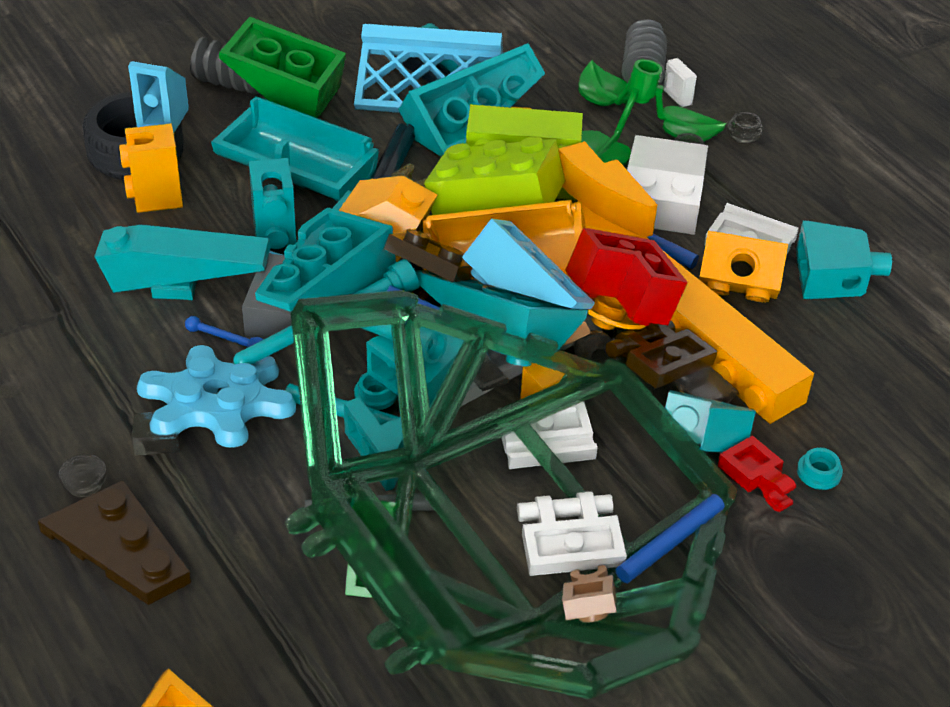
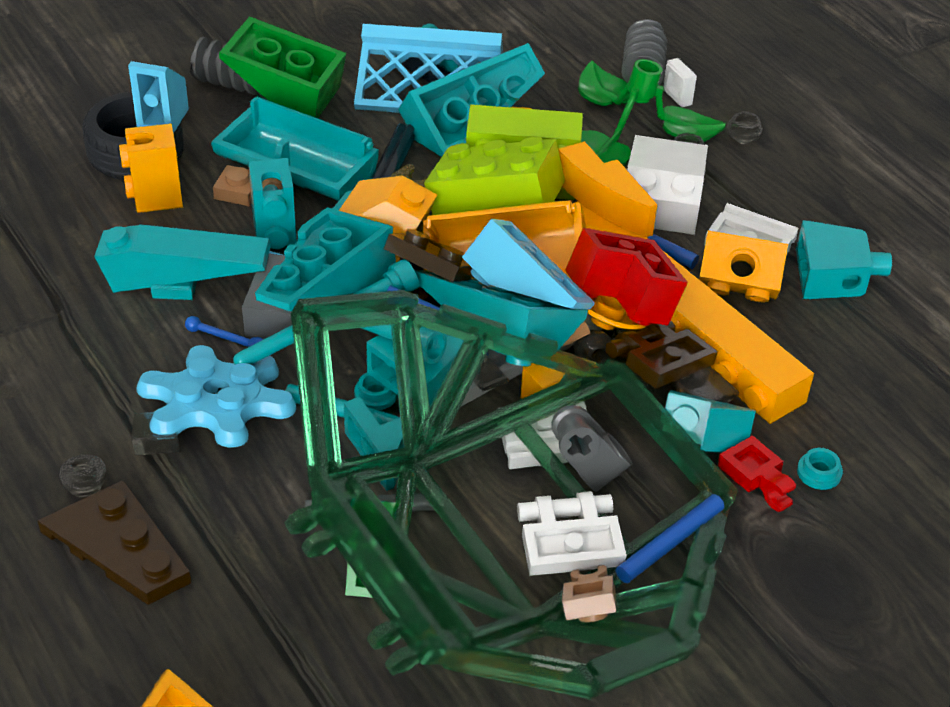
(235, 185): none -> medium nougat plate
(588, 447): none -> dark grey piece

